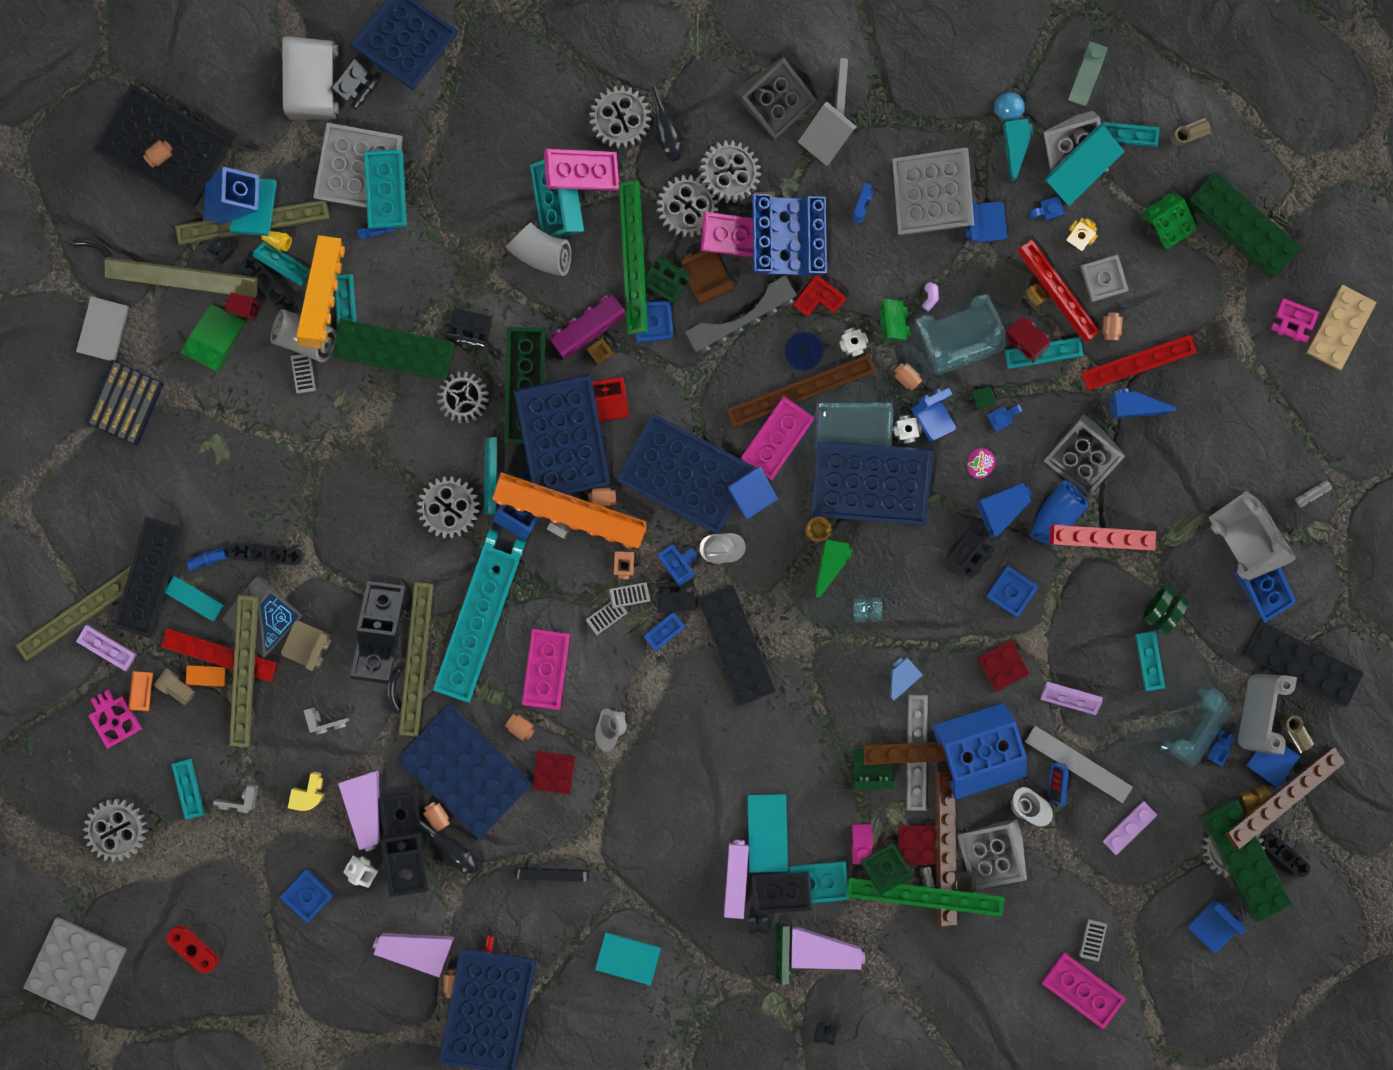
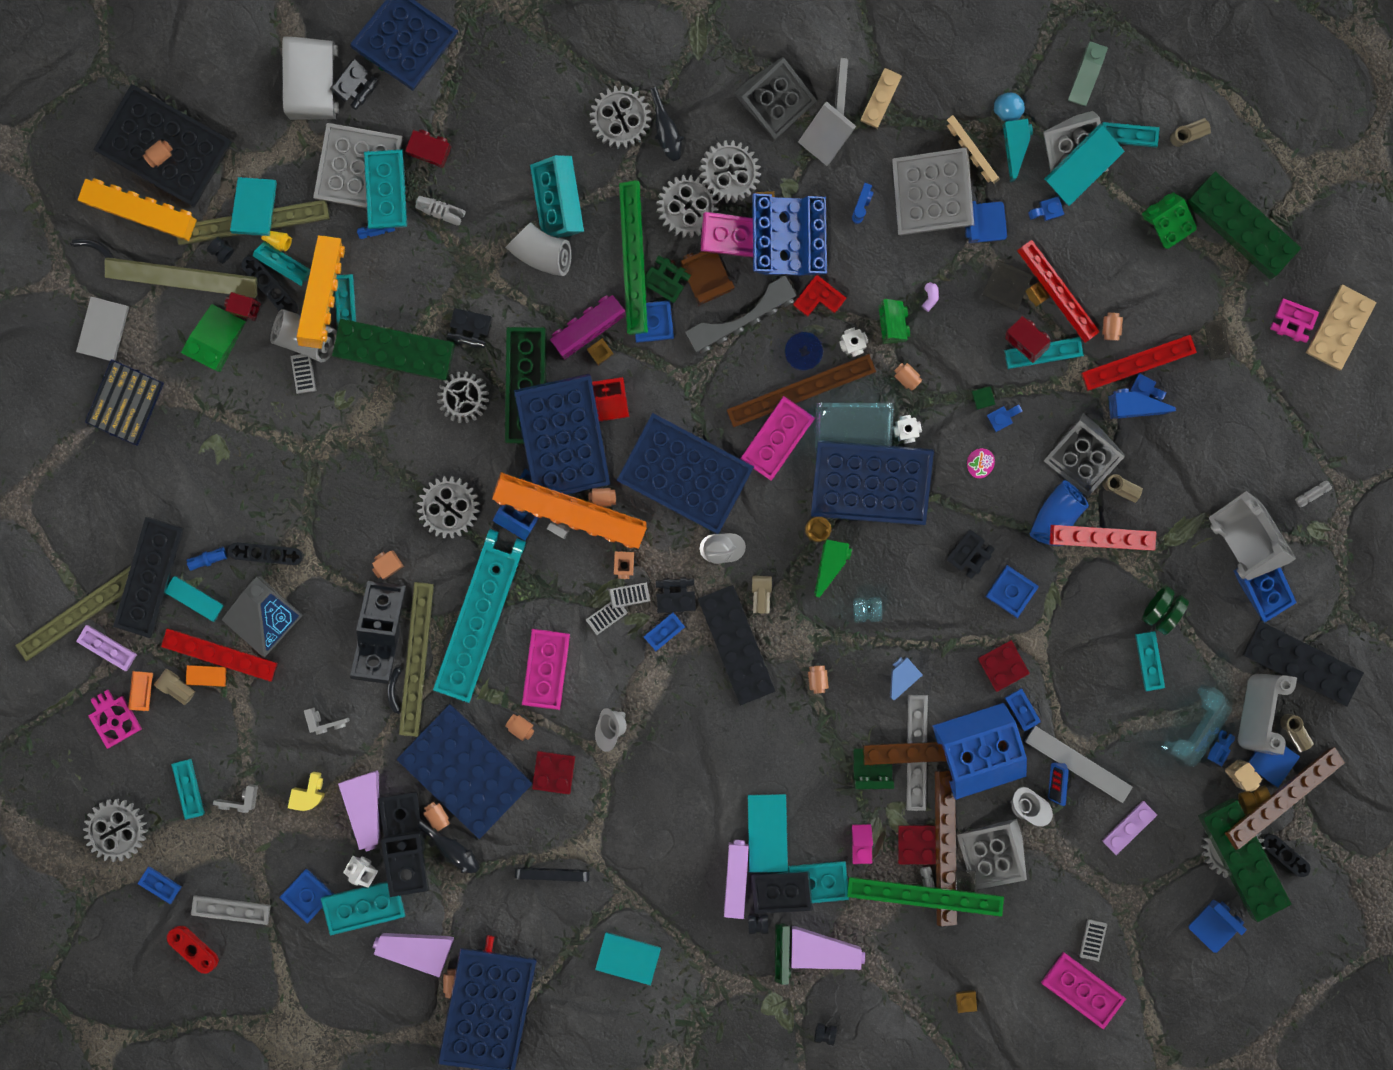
(75, 968): light grey plate -> none
(136, 209): none -> light orange brick
(159, 885): none -> blue plate
(230, 195): blue slope -> none
(230, 910): none -> light grey tile
(243, 670): olive tile -> none
(306, 645): dark tan bracket -> none
(361, 908): none -> teal tile
(386, 564): none -> nougat brick
(428, 148): none -> dark red brick
(440, 210): none -> light grey hinge
(490, 475): teal tile -> none
(581, 170): dark pink tile -> none
(677, 564): blue plate -> none
(752, 492): blue tile -> none
(761, 593): none -> dark tan piece
(818, 679): none -> nougat brick
(881, 98): none -> tan plate
(886, 869): dark green tile -> none
(933, 415): bracket -> none
(962, 336): clear light blue windscreen -> none
(966, 1001): none -> pearl gold plate
(976, 157): none -> tan plate
(1003, 507): blue slope -> none
(1022, 709): none -> blue plate
(1071, 698): lavender plate -> none
(1081, 239): brick -> none
(1104, 278): light grey plate -> none
(1123, 488): none -> dark tan piece
(1146, 387): none -> blue plate
(1243, 775): none -> tan brick

